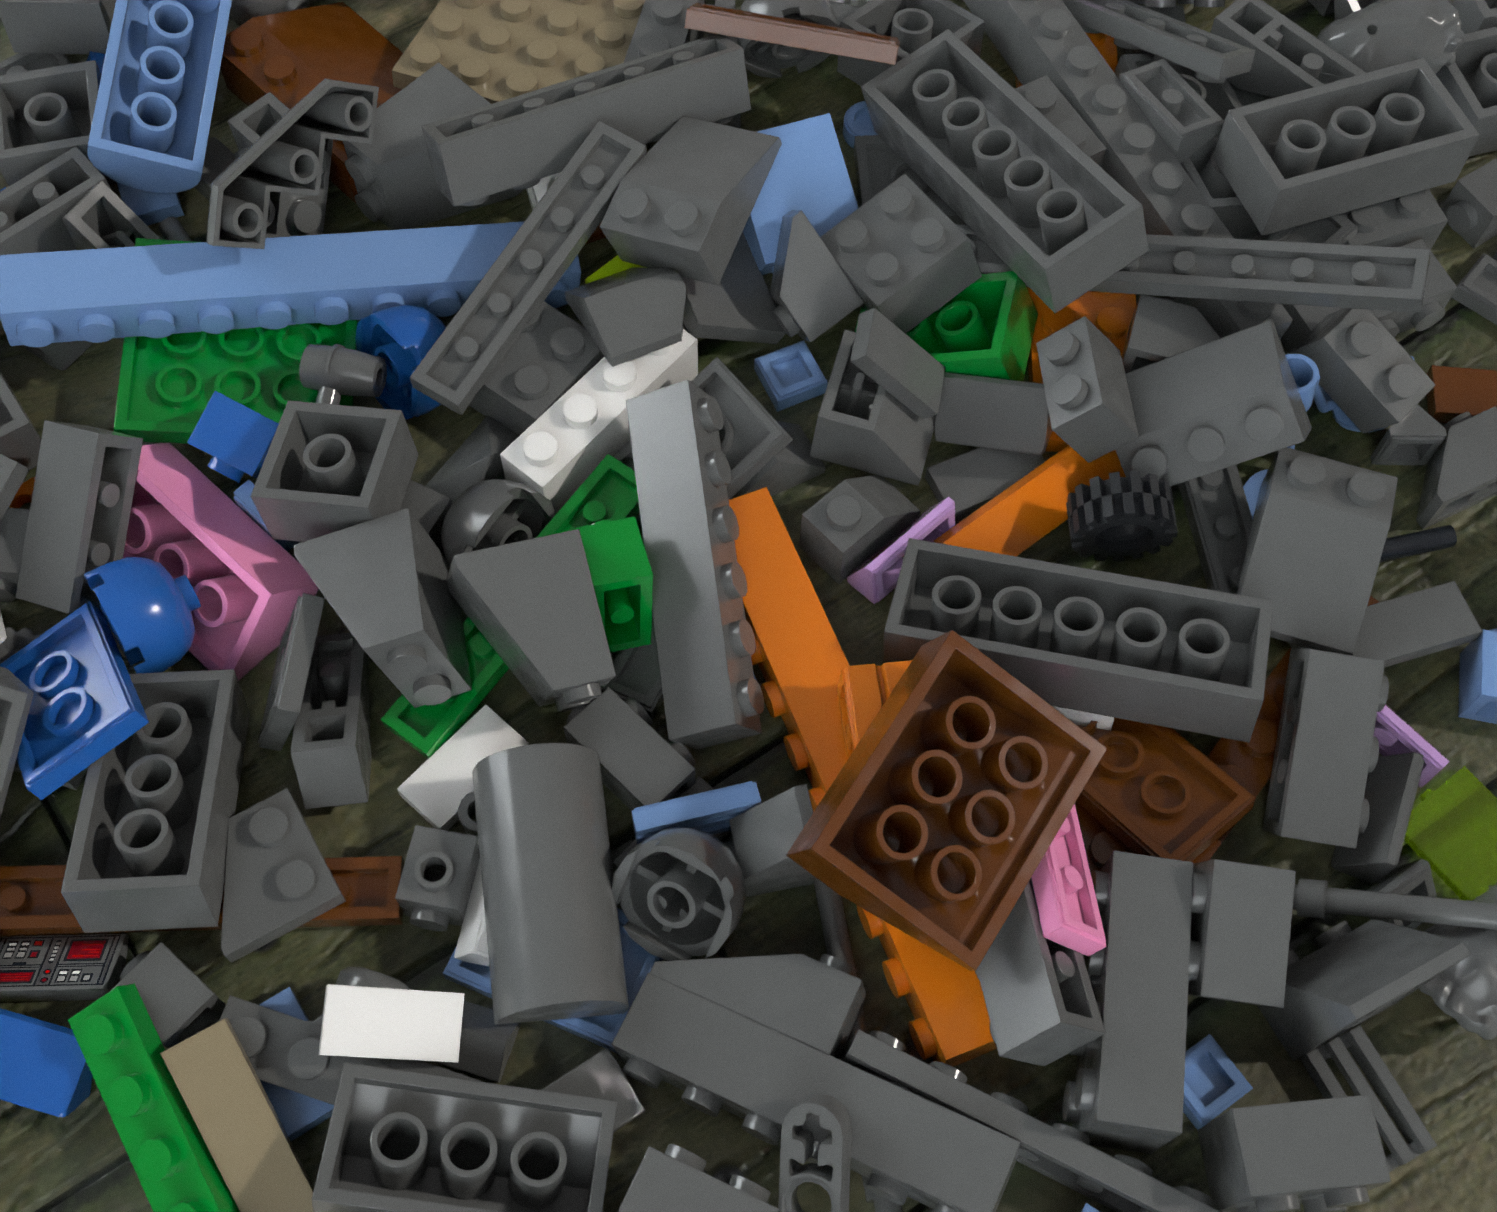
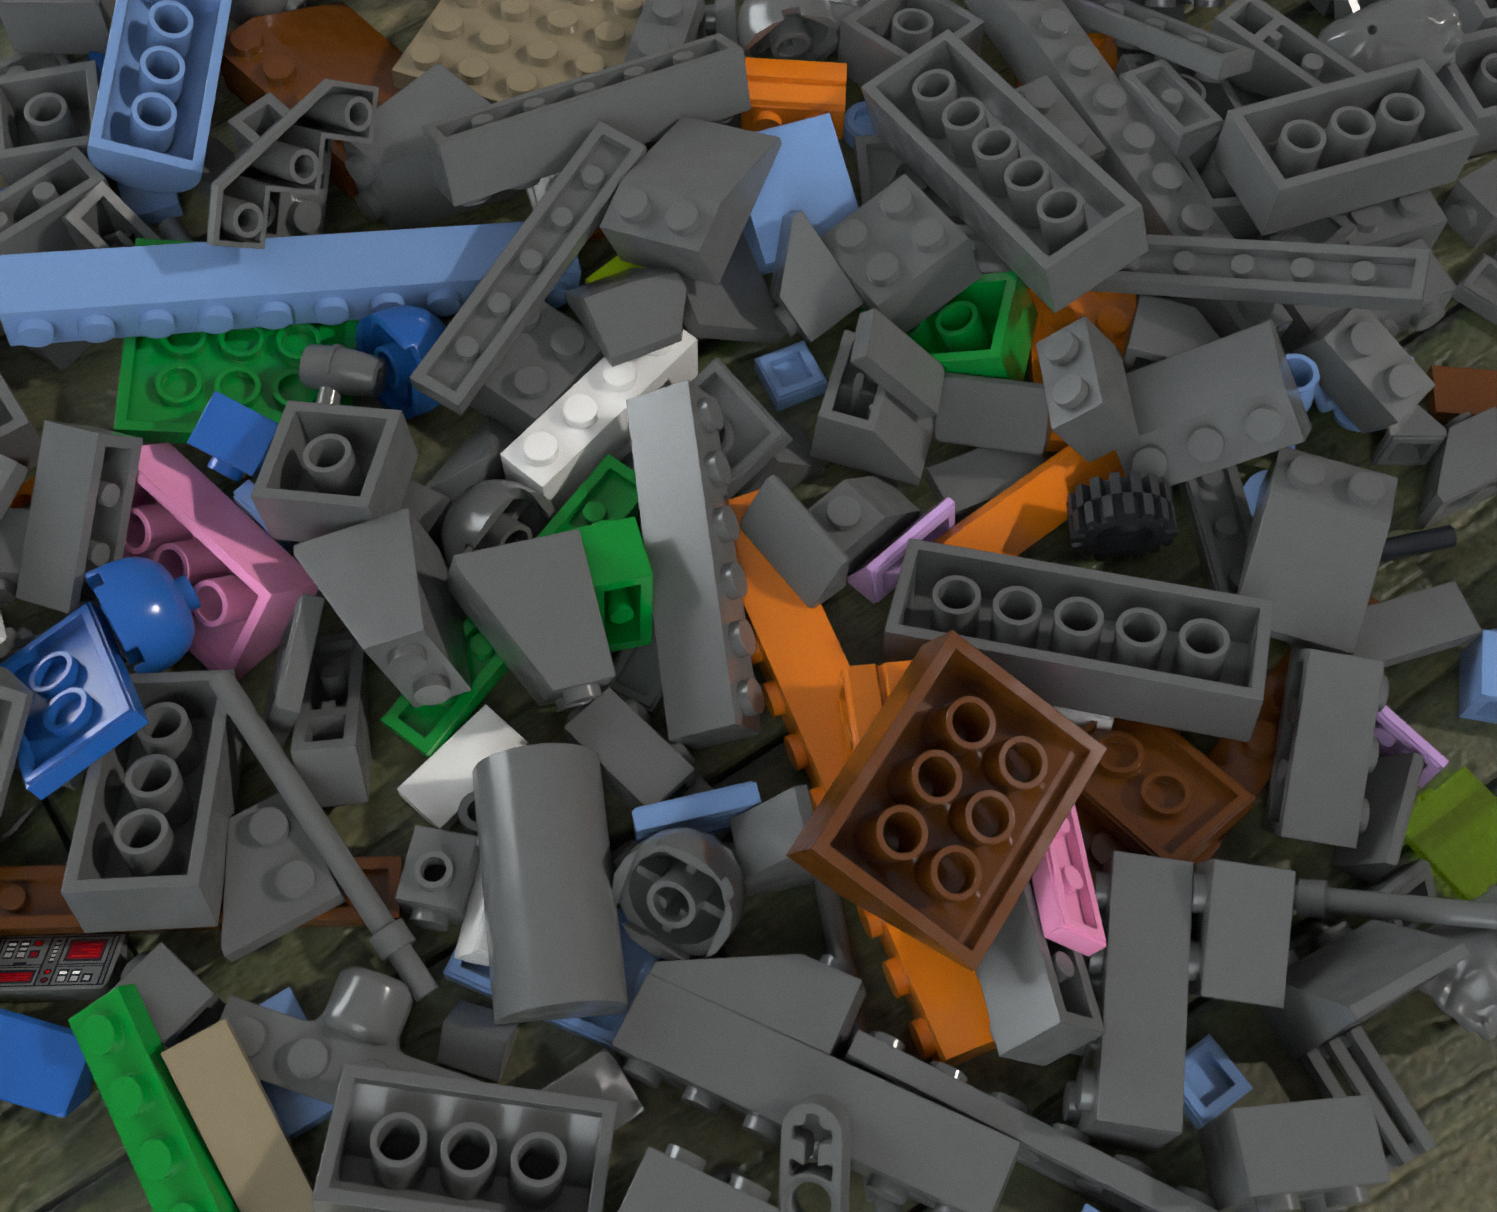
(390, 937): none -> dark grey bar
(391, 1023): white tile -> none
(792, 33): tile -> none
(794, 91): none -> orange brick
(795, 543): none -> dark grey slope

